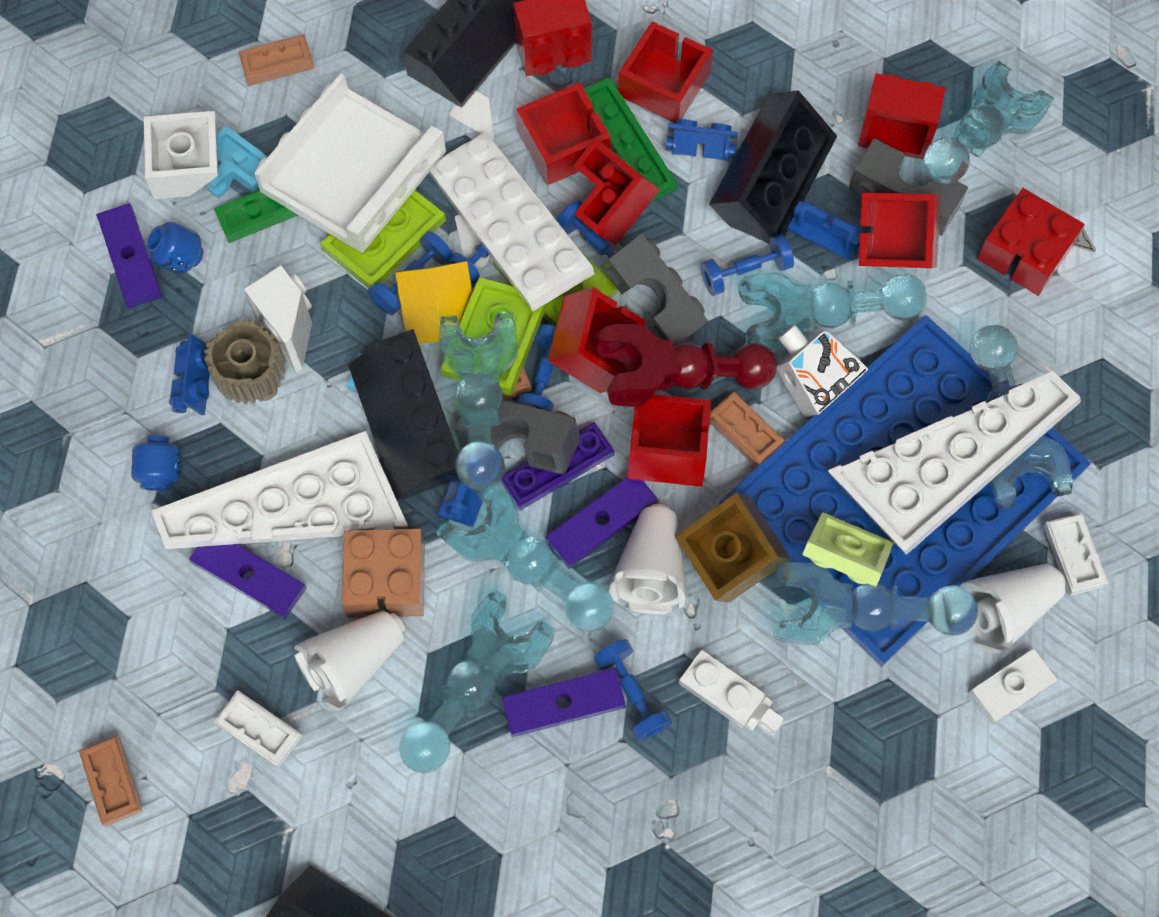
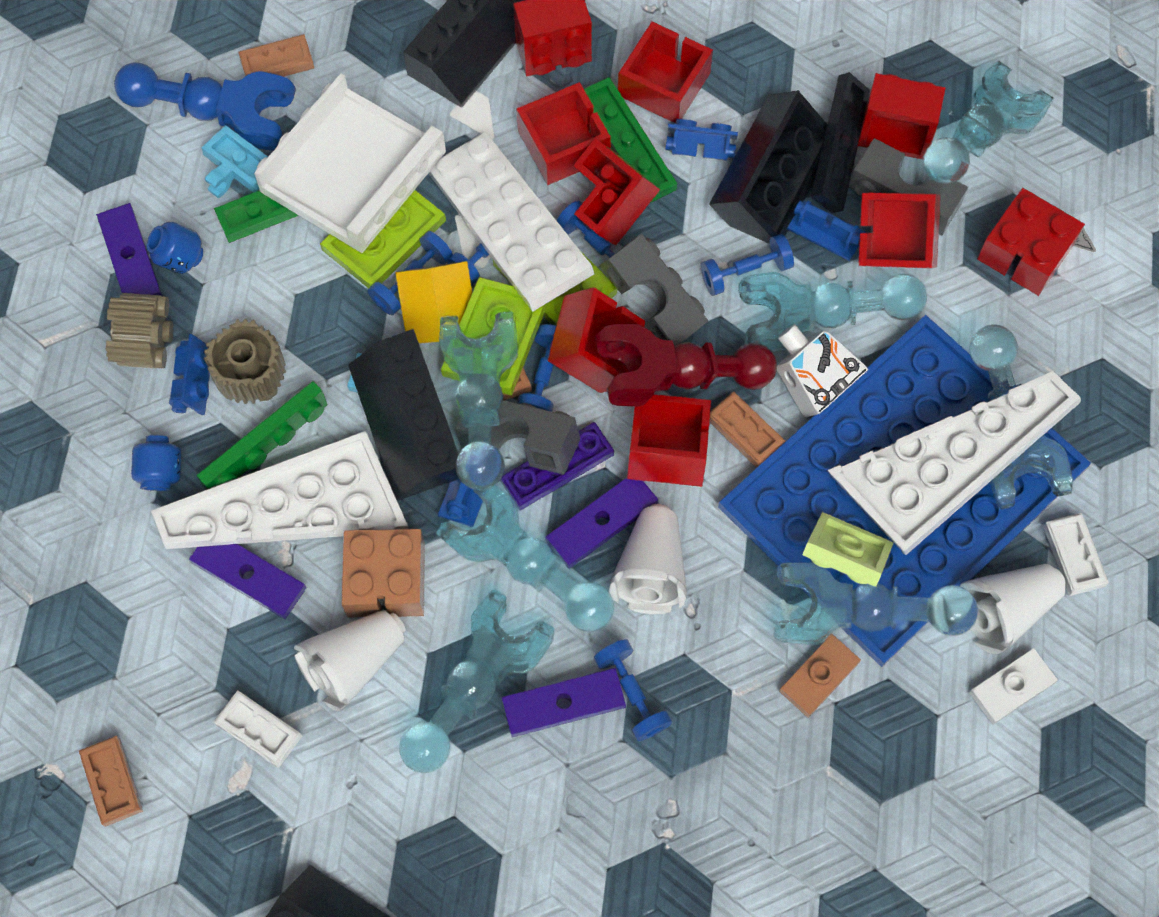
(139, 330): none -> dark tan brick
(180, 153): white slope -> none
(204, 98): none -> blue piece
(273, 431): none -> green plate
(283, 310): white slope -> none
(730, 694): white hinge -> none
(732, 547): pearl gold brick -> none
(820, 675): none -> nougat plate
(840, 143): none -> black plate

